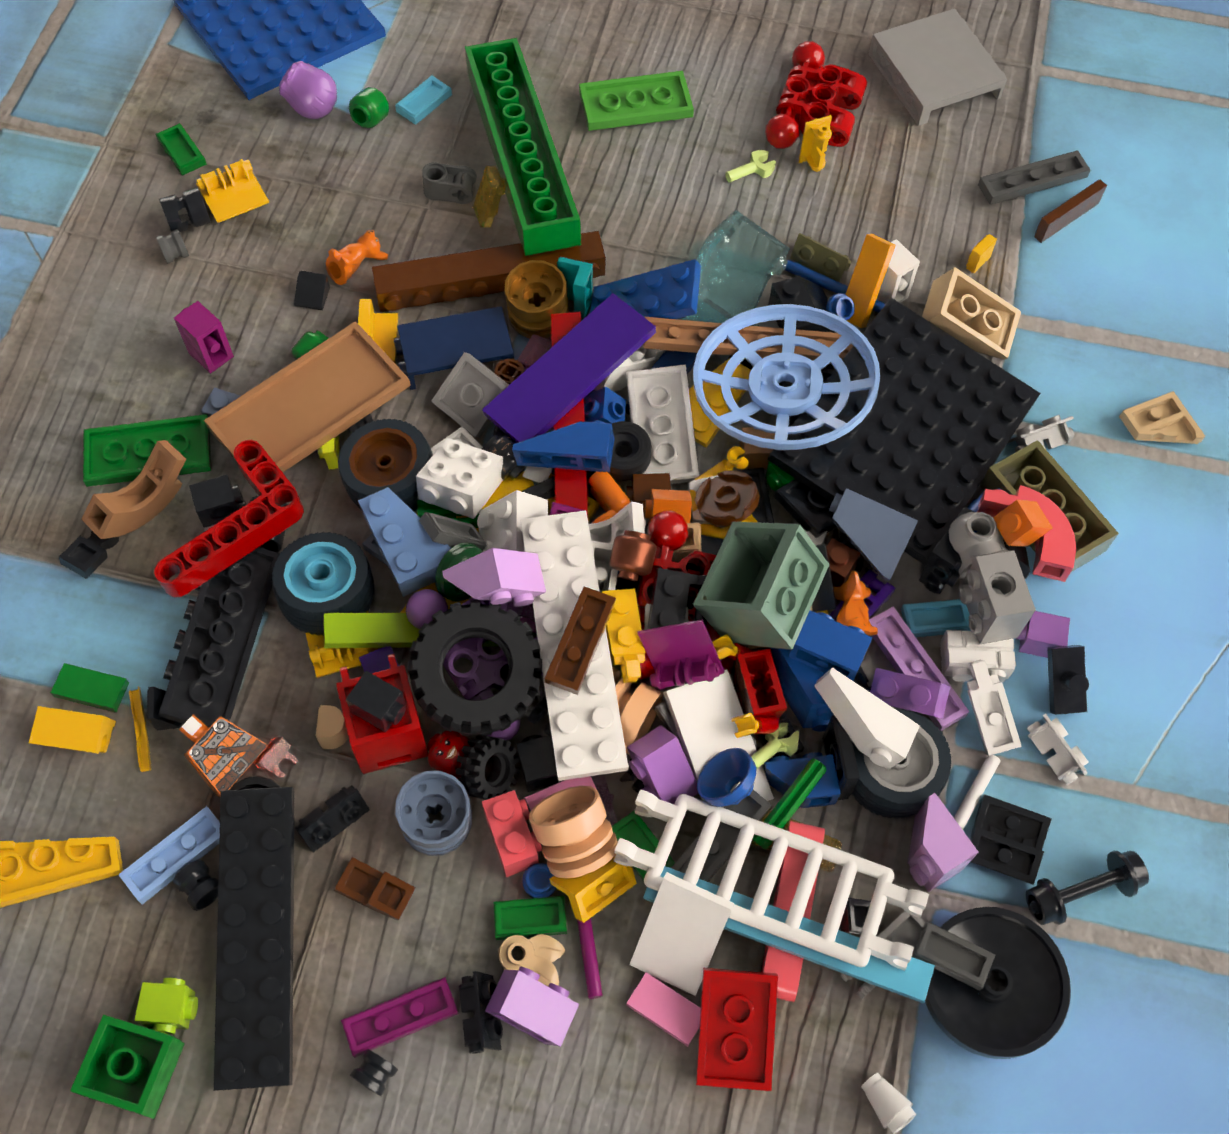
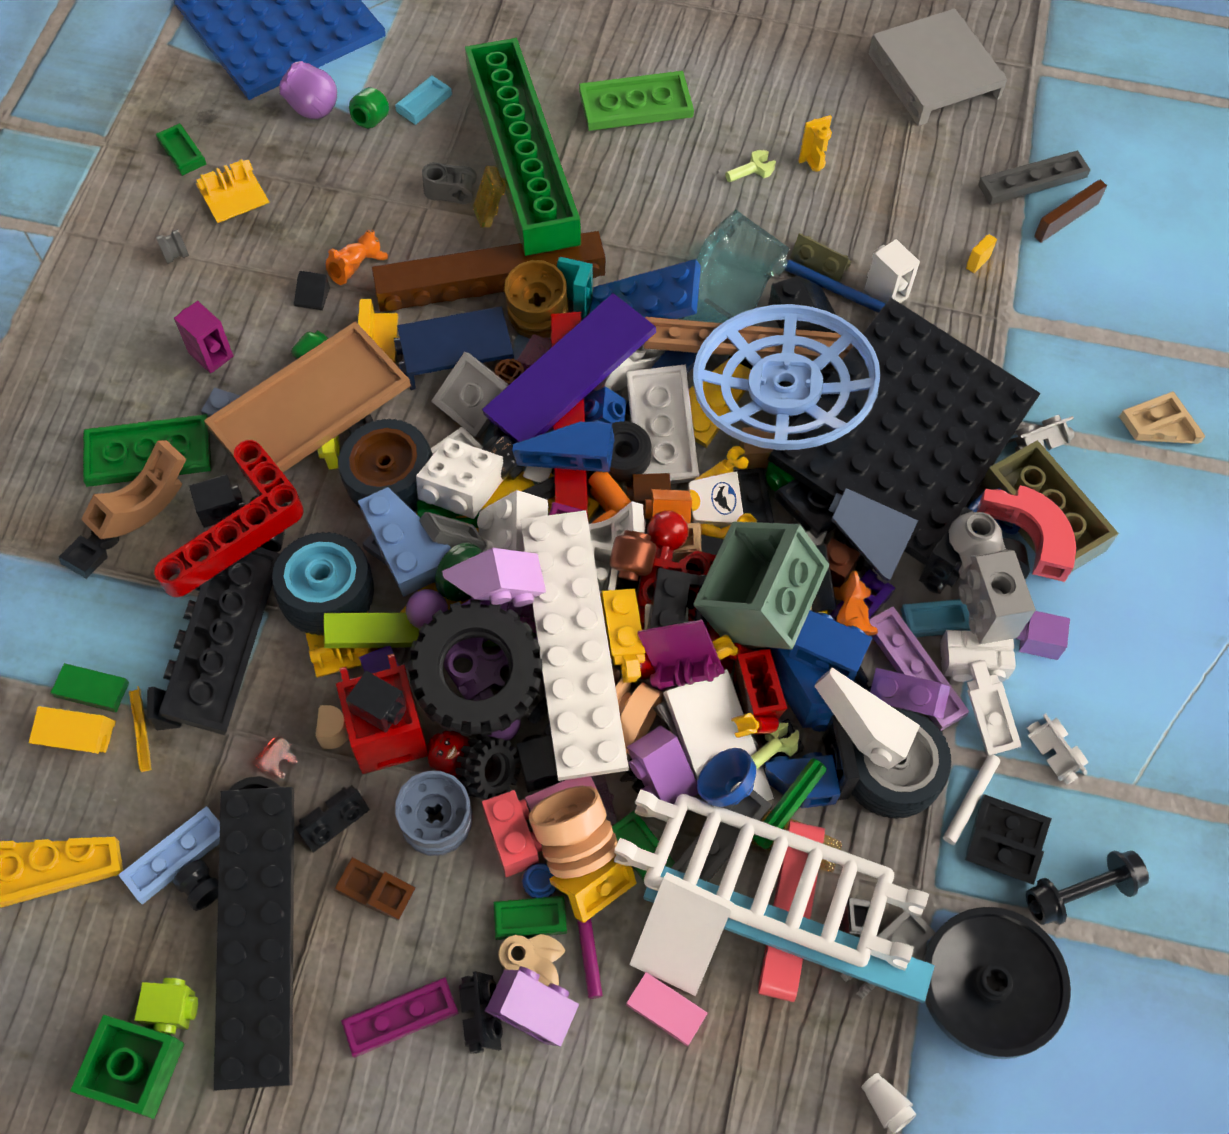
(195, 208): black wheel -> none
(220, 751): torso -> none
(374, 1072): black wheel -> none
(580, 640): reddish brown plate -> none
(727, 498): reddish brown tile -> none
(737, 1029): red plate -> none
(814, 93): red connector -> none
(841, 306): blue plate -> none
(868, 277): light orange tile -> none
(937, 845): lavender slope -> none
(953, 955): dark grey tile -> none
(972, 314): tan slope -> none
(1022, 523): orange brick -> none
(1067, 679): black tile -> none

